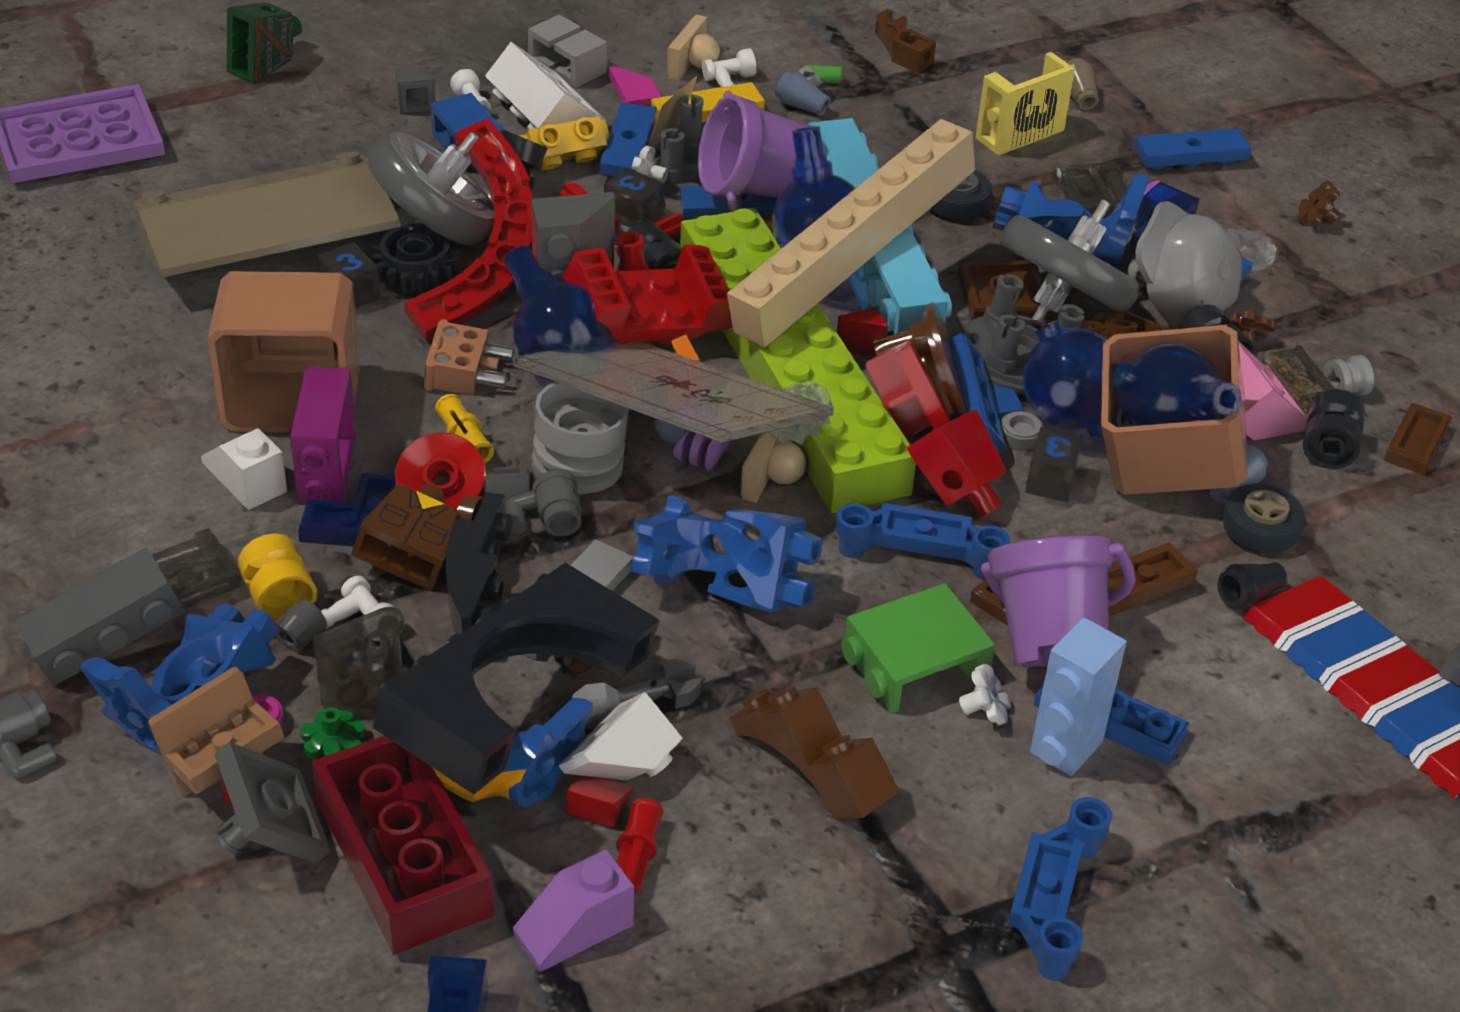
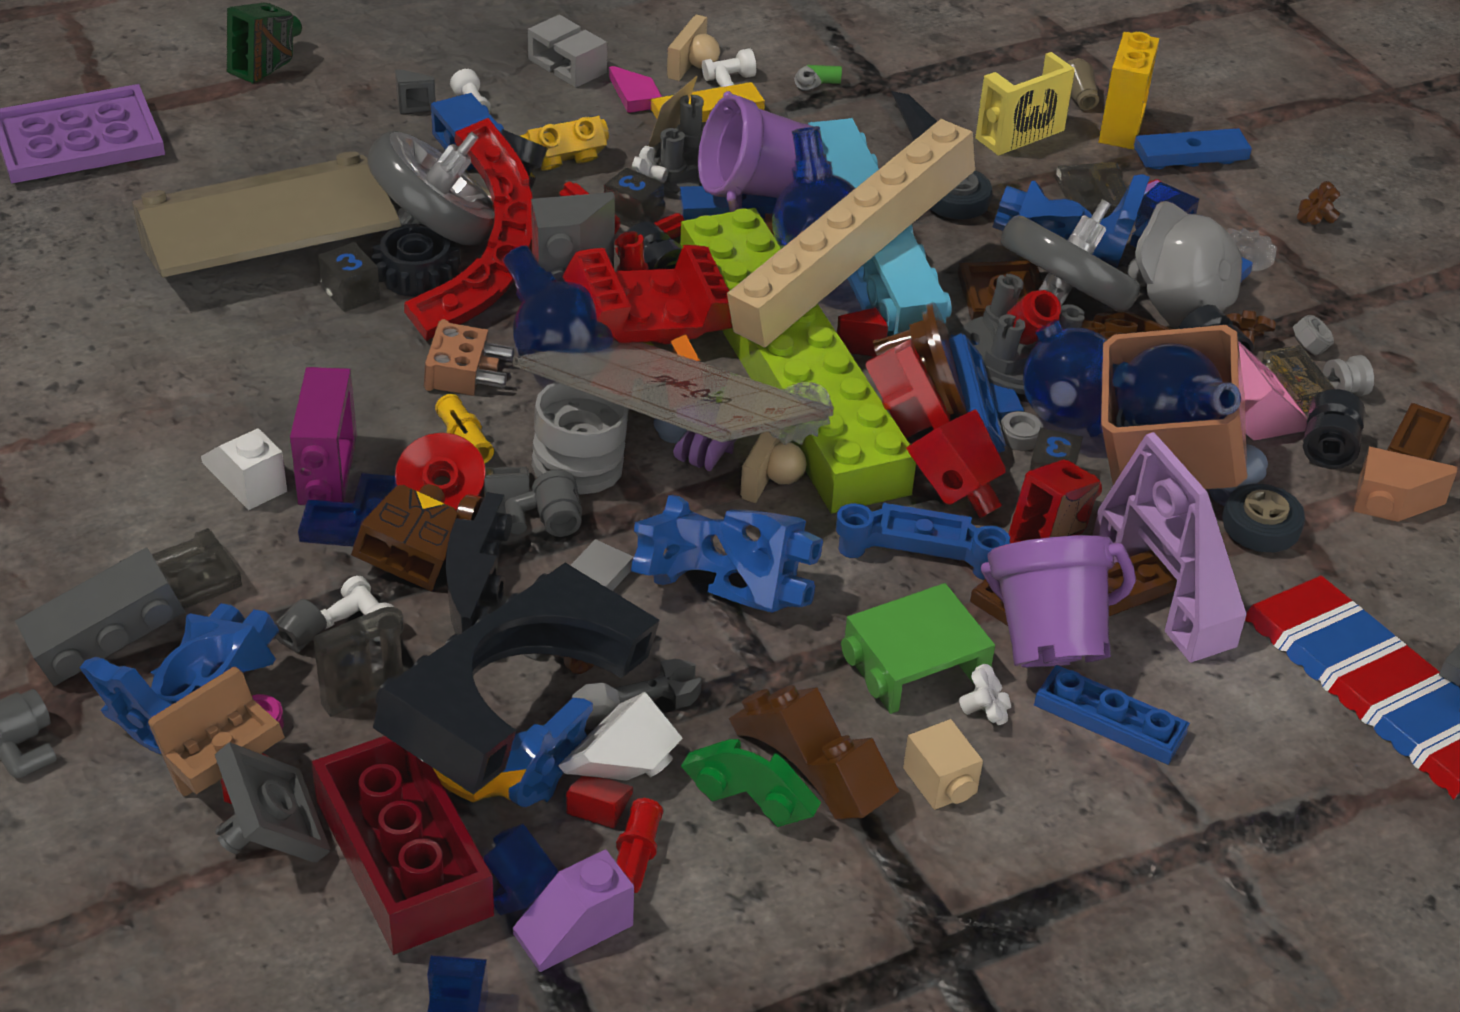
(267, 335): nougat plate -> none
(275, 574): yellow wheel -> none
(331, 732): green plant -> none
(520, 869): none -> clear blue panel
(536, 90): white slope -> none
(627, 138): blue tile -> none
(728, 770): none -> green plate
(800, 93): sand blue cone -> none
(905, 45): reddish brown piece -> none
(914, 115): none -> black bar
(942, 764): none -> tan brick
(1036, 310): none -> red brick
(1048, 883): blue plate -> none
(1054, 502): none -> red torso
(1077, 696): light blue brick -> none
(1128, 89): none -> yellow window
(1169, 511): none -> lavender wedge
(1248, 583): black cone -> none
(1313, 335): none -> light grey tile
(1401, 485): none -> nougat slope

